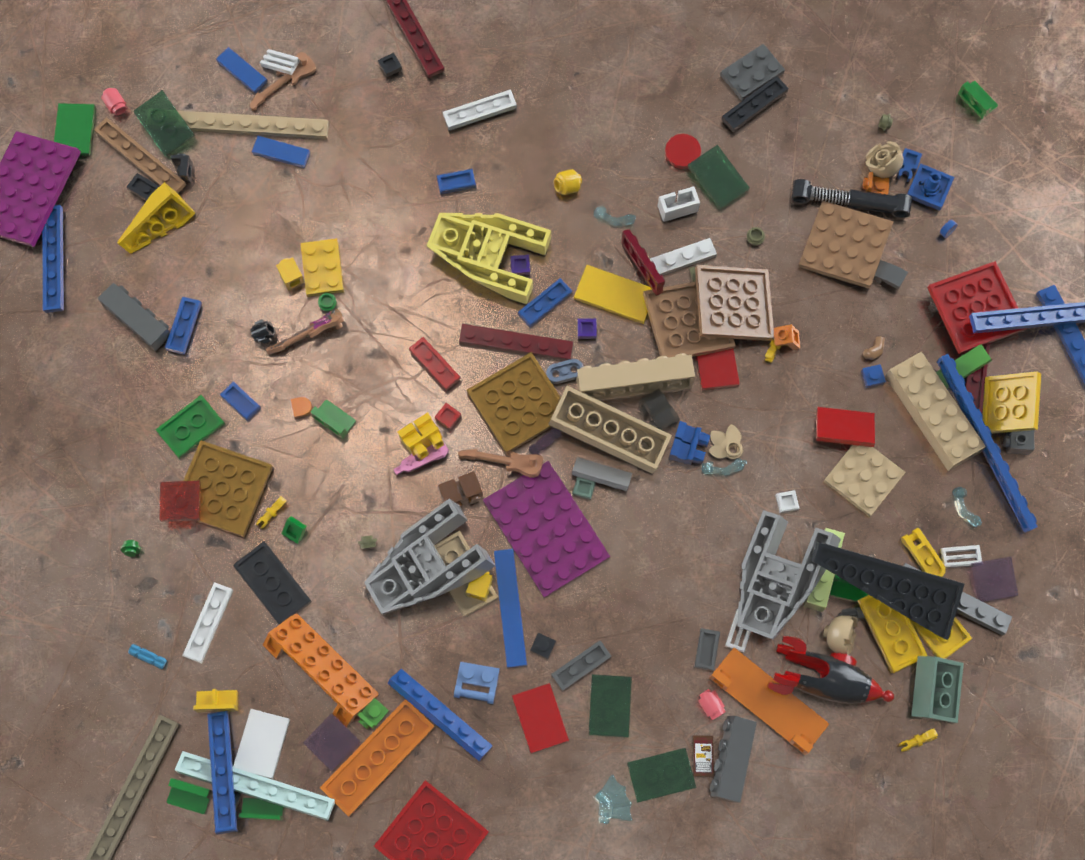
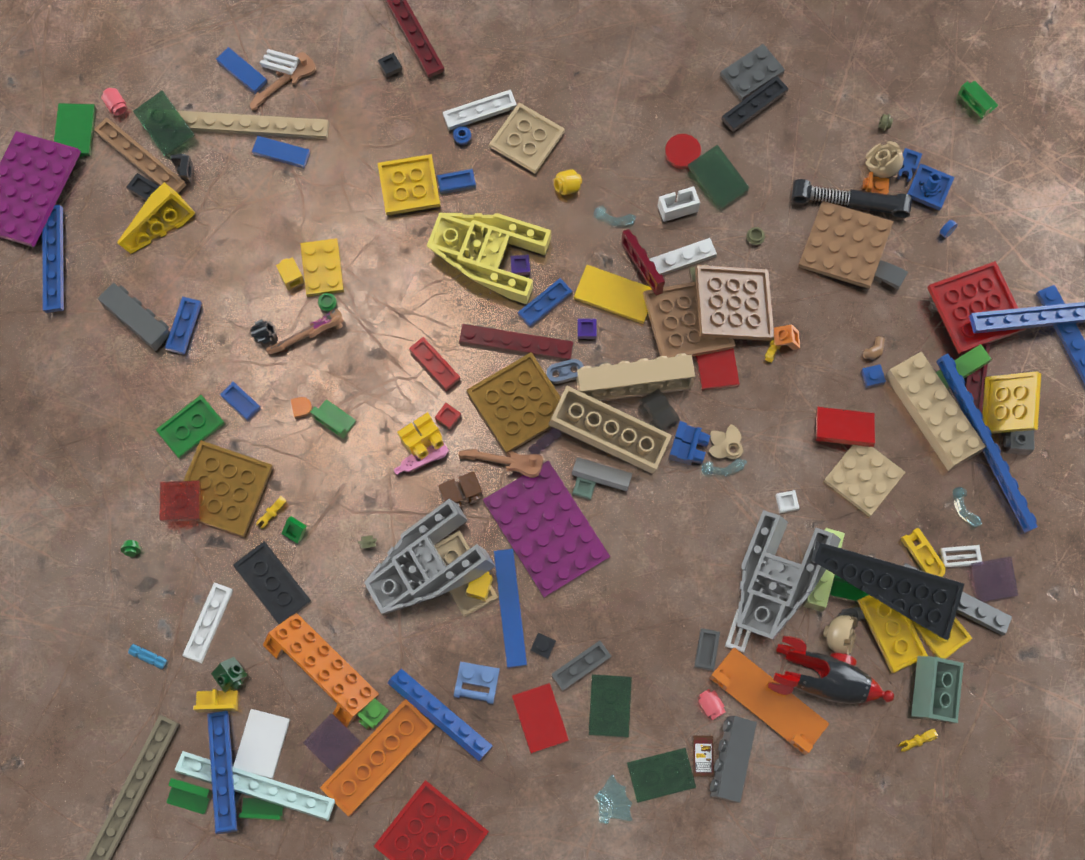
(229, 675): none -> dark green brick
(408, 184): none -> yellow plate
(462, 139): none -> blue plate
(527, 137): none -> tan plate

